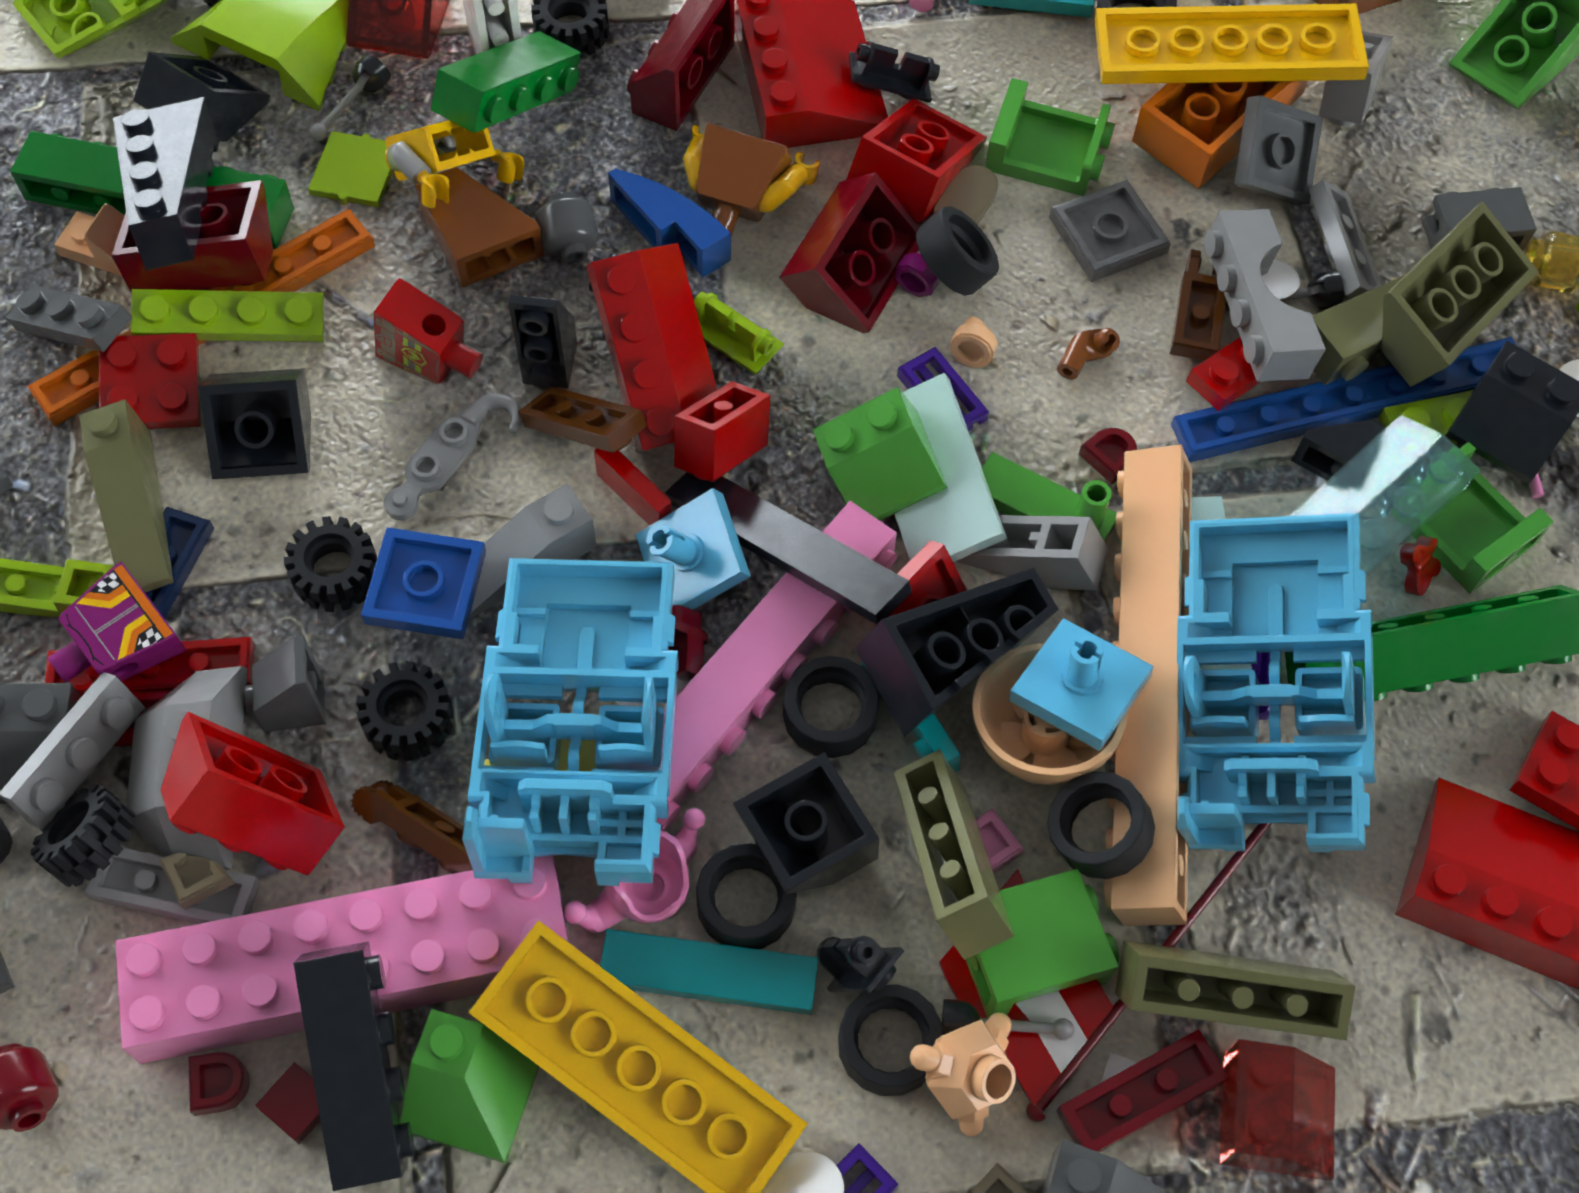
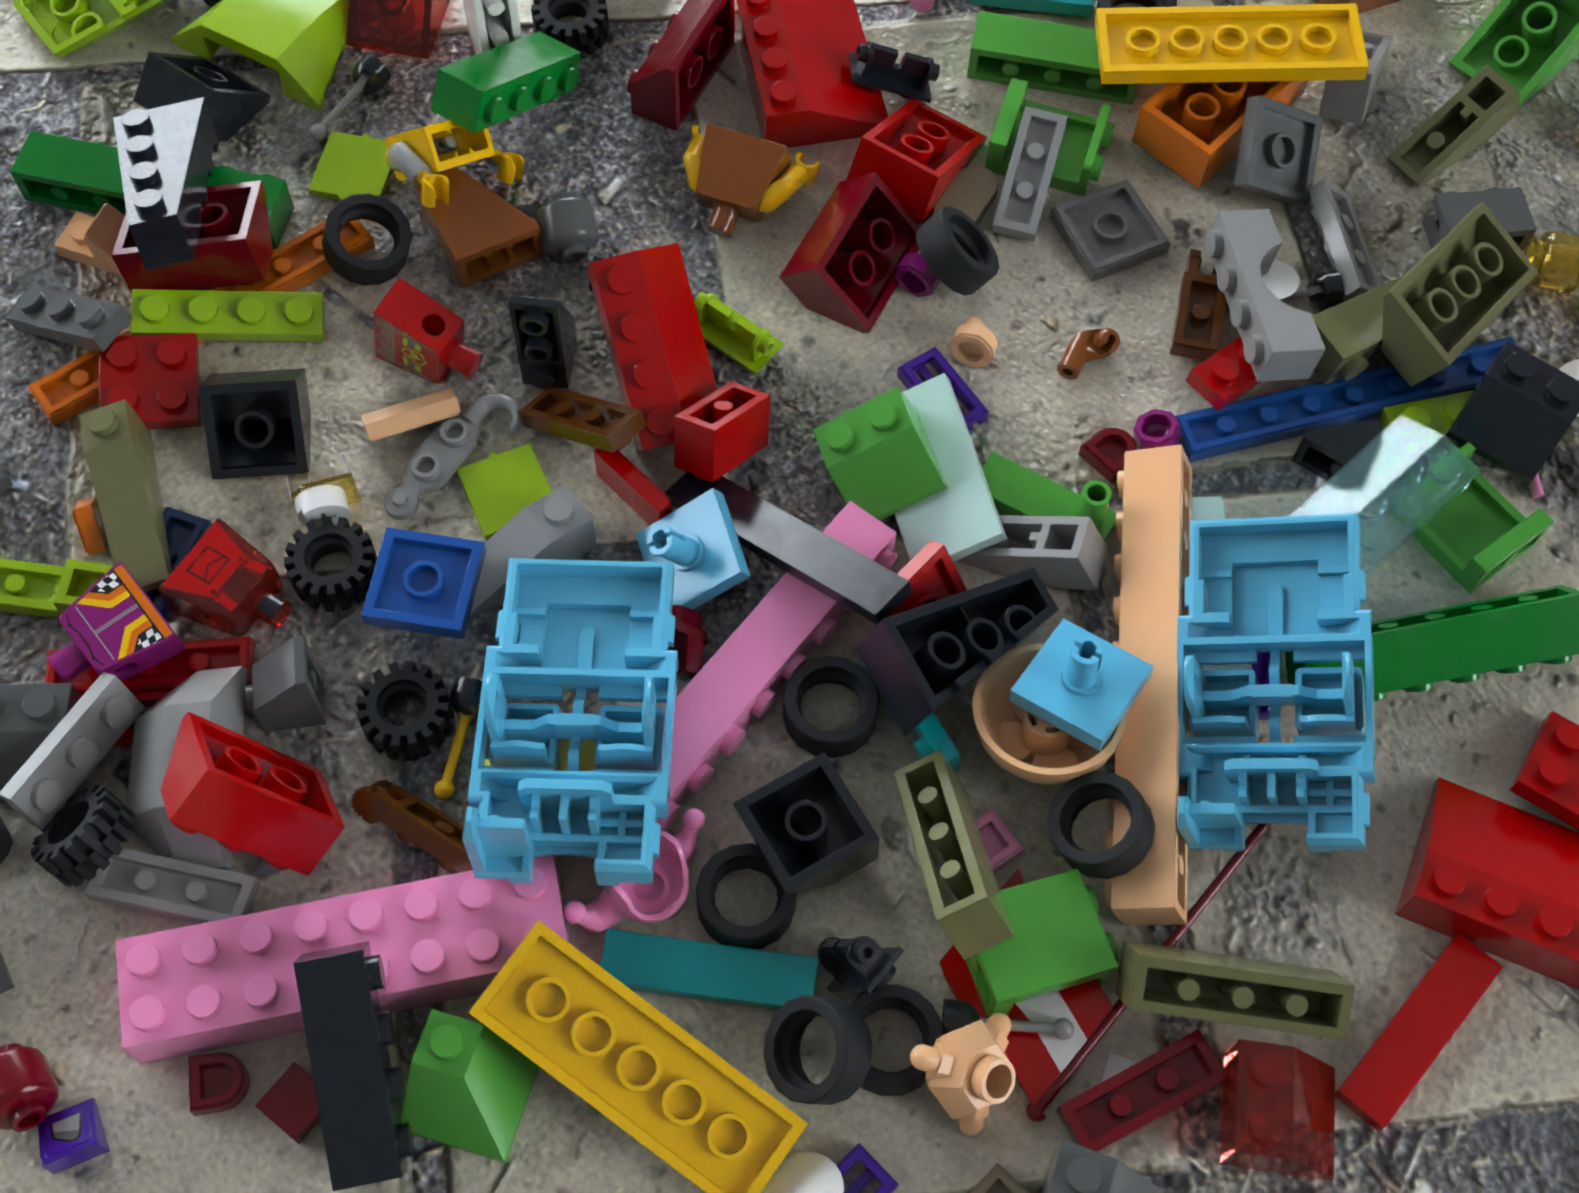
(71, 1137): none -> dark purple slope
(90, 526): none -> orange tile
(194, 877): dark tan tile -> none
(226, 584): none -> clear red torso
(325, 498): none -> white piece
(373, 209): none -> black tyre
(410, 414): none -> light nougat tile
(465, 701): none -> hinge
(503, 486): none -> lime piece
(671, 218): blue slope -> none
(851, 1055): none -> black tyre
(1029, 174): none -> light grey plate
(1044, 55): none -> bright green brick
(1156, 429): none -> magenta tile
(1418, 1032): none -> red tile
(1420, 564): red piece -> none
(1457, 127): none -> olive slope

